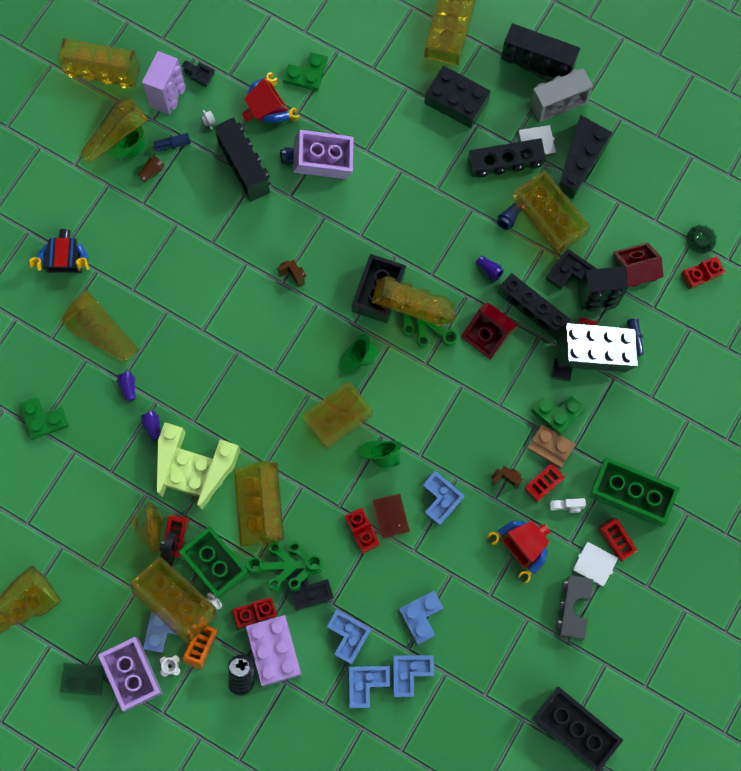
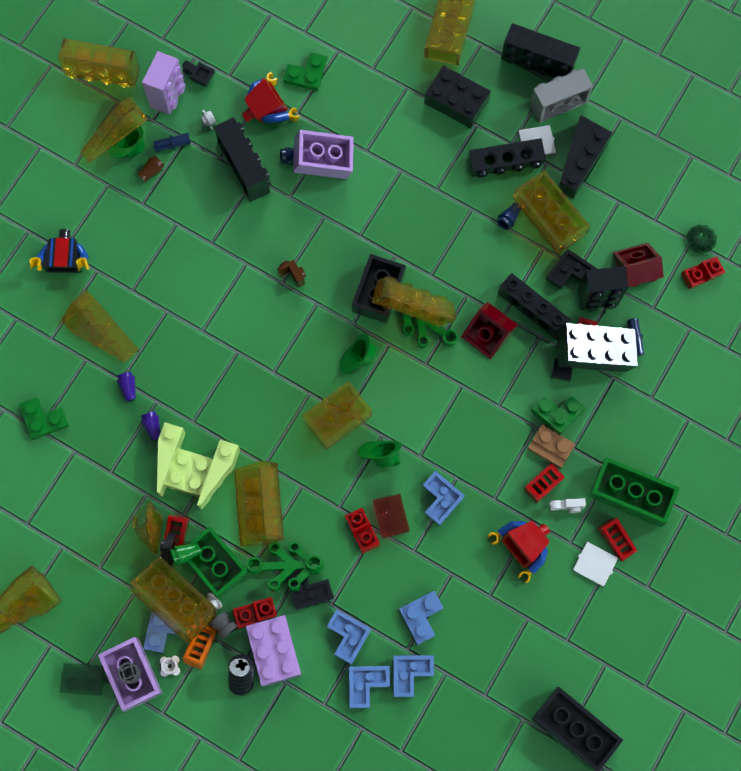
(129, 676): none -> dark grey wheel
(184, 553): none -> green cone
(222, 624): none -> dark grey wheel
(490, 269): dark purple cone -> none
(511, 476): reddish brown bracket -> none
(570, 624): dark grey arch -> none

